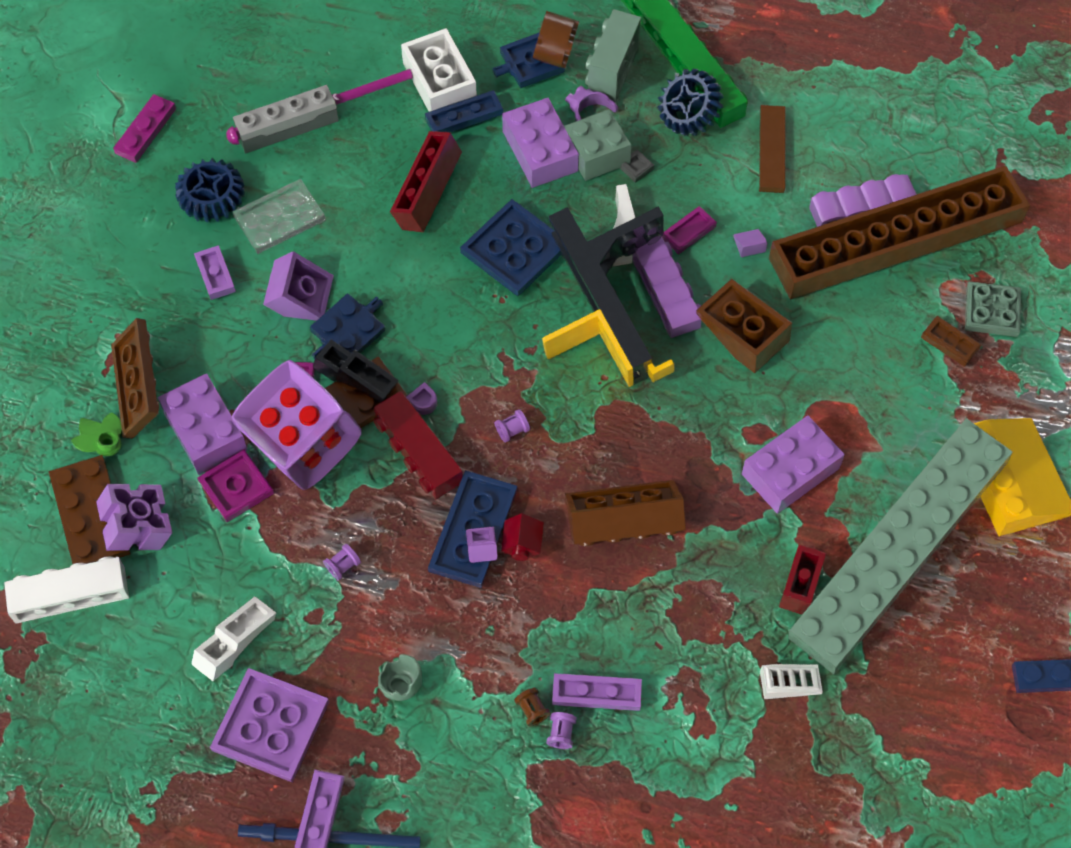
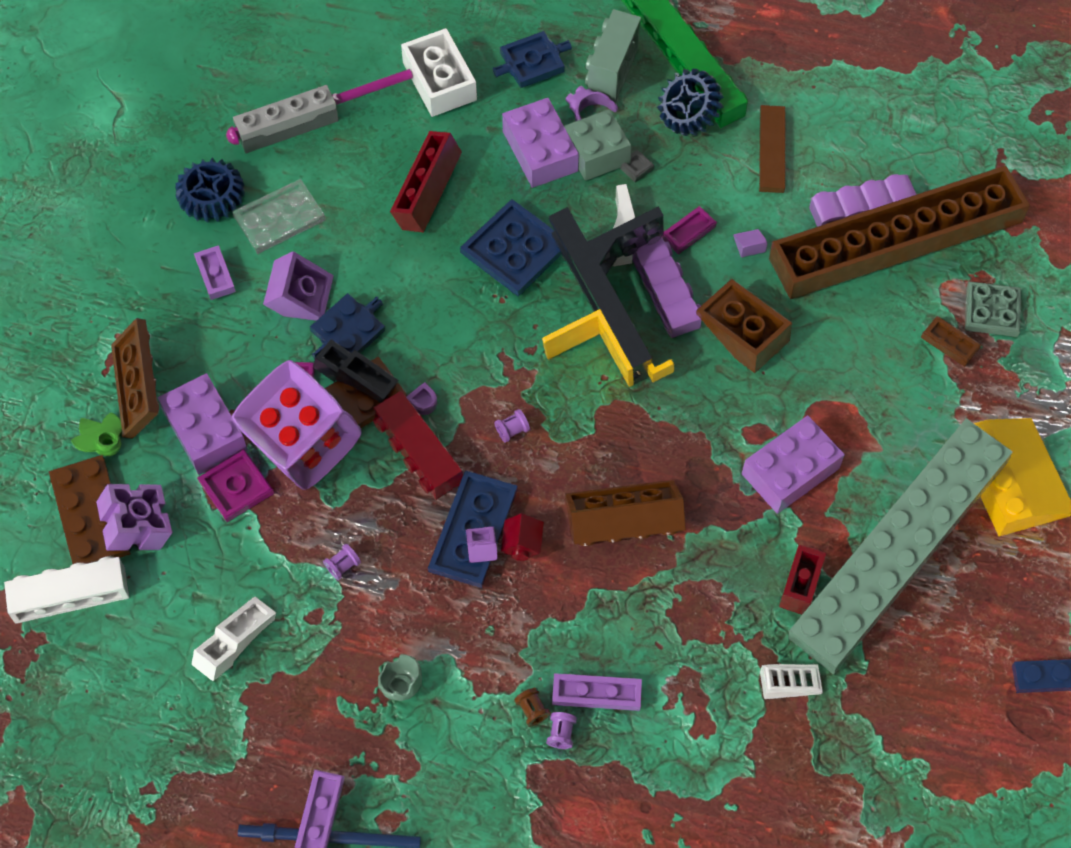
(144, 128): magenta plate -> none
(269, 725): medium lavender plate -> none
(464, 113): dark blue plate -> none
(555, 39): reddish brown brick -> none

